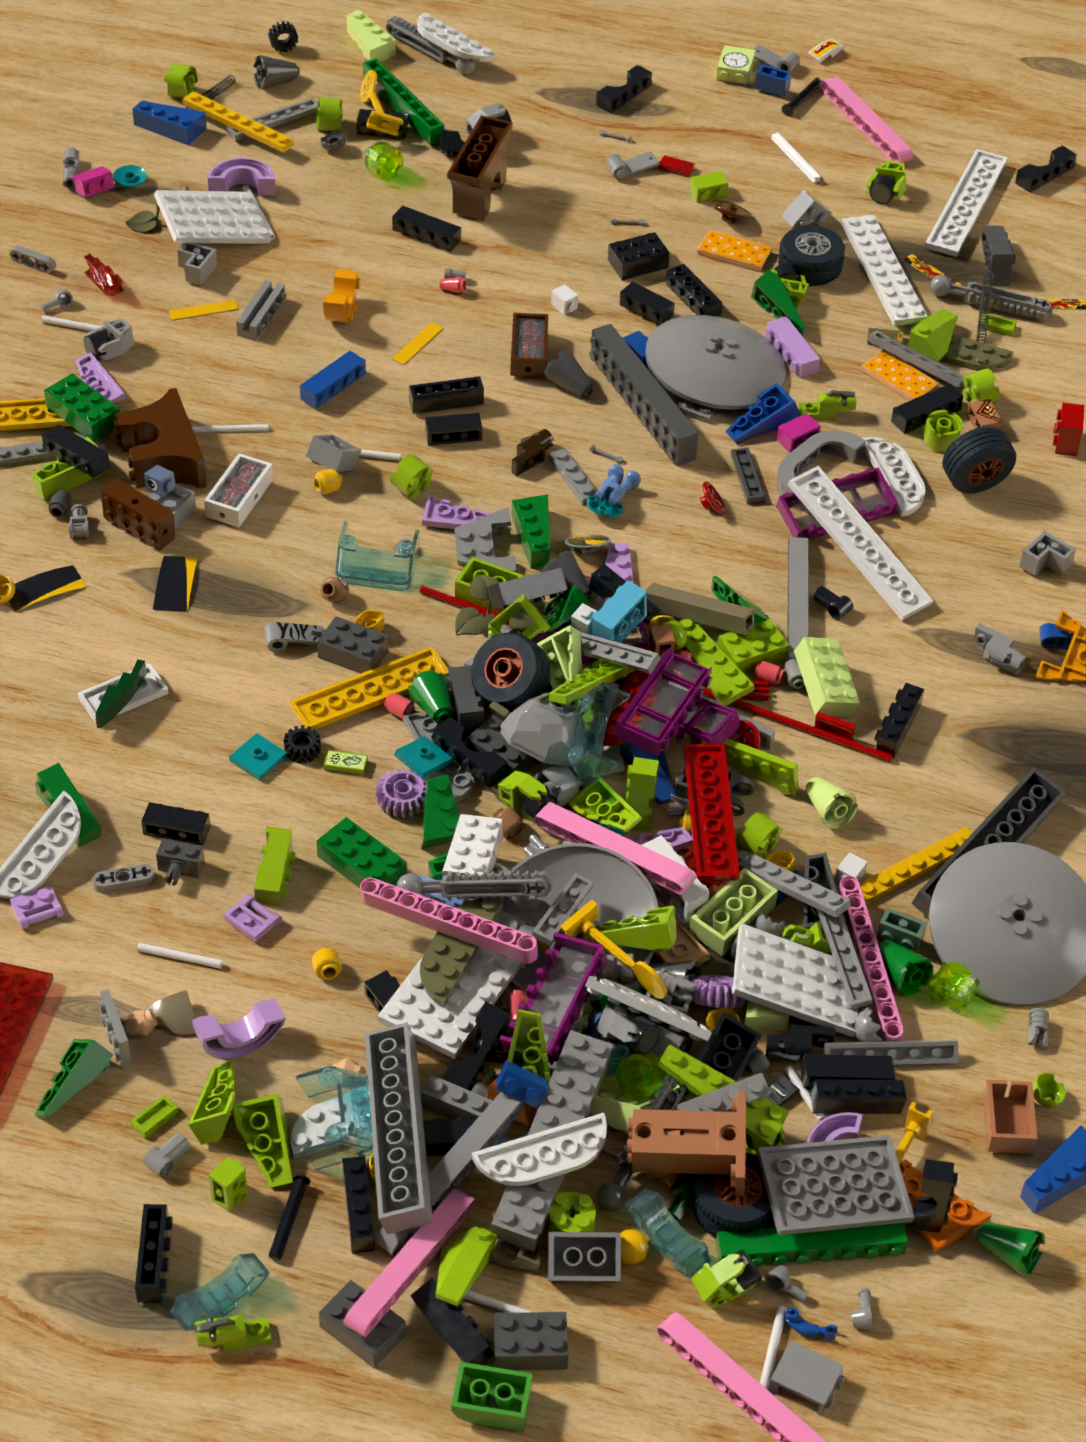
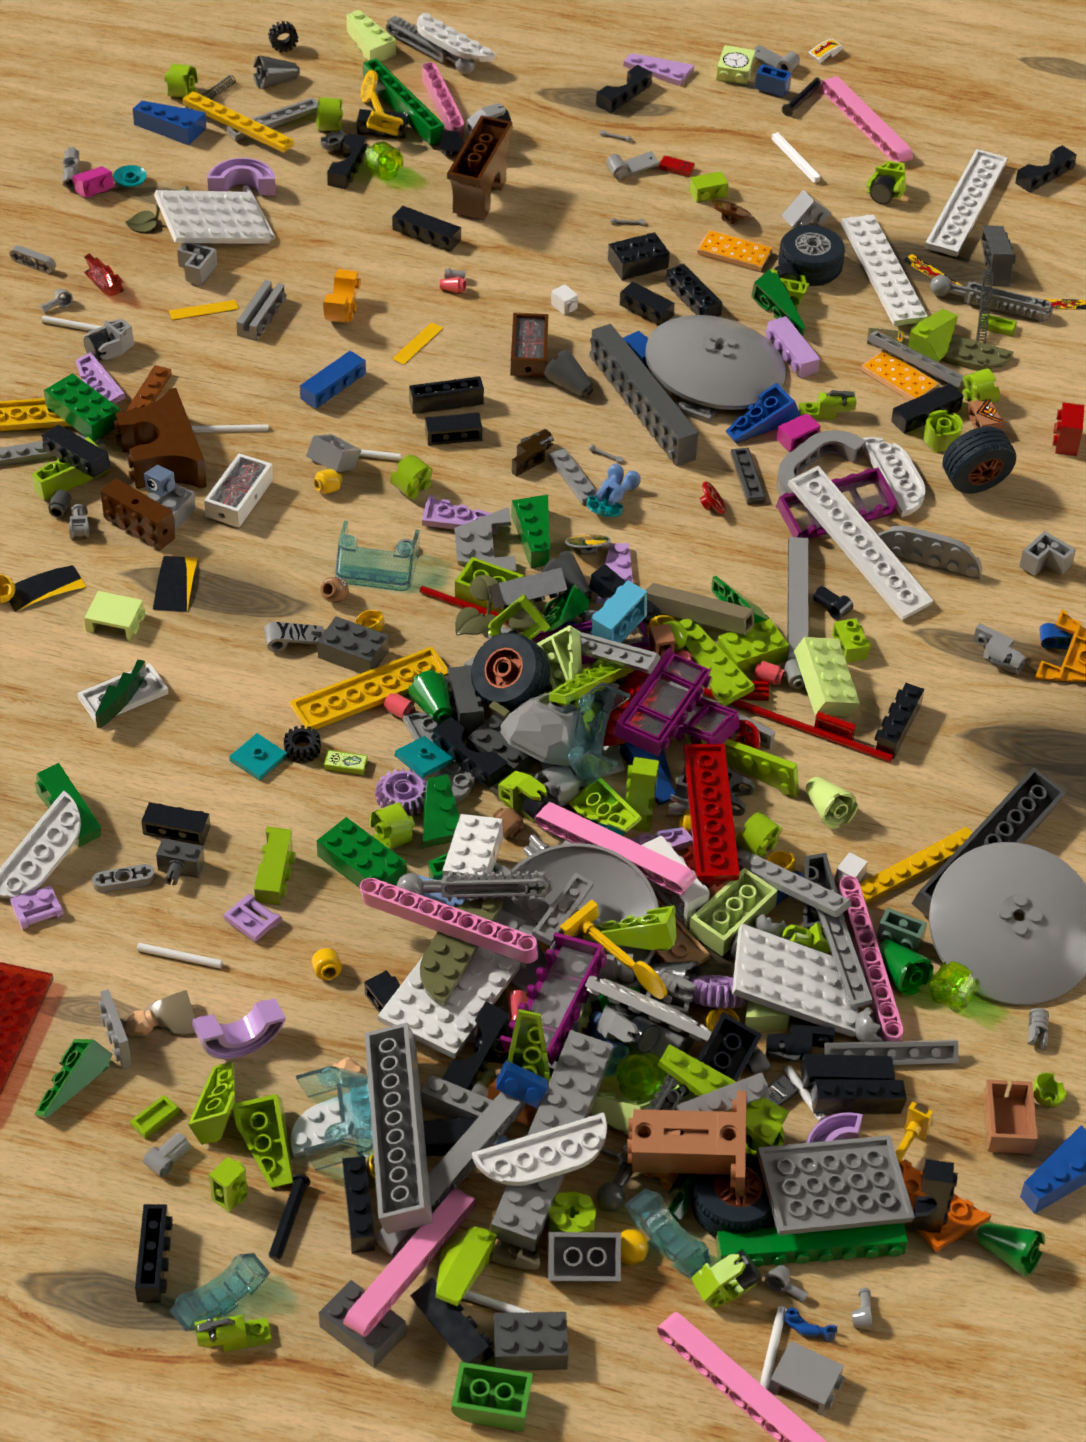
(115, 612): none -> yellowish green panel
(151, 387): none -> dark orange plate
(342, 173): none -> black arch
(392, 825): none -> lime brick
(442, 98): none -> bright pink beam
(582, 619): white brick -> none
(662, 69): none -> lavender wing
(852, 639): none -> lime brick
(932, 550): none -> light grey plate

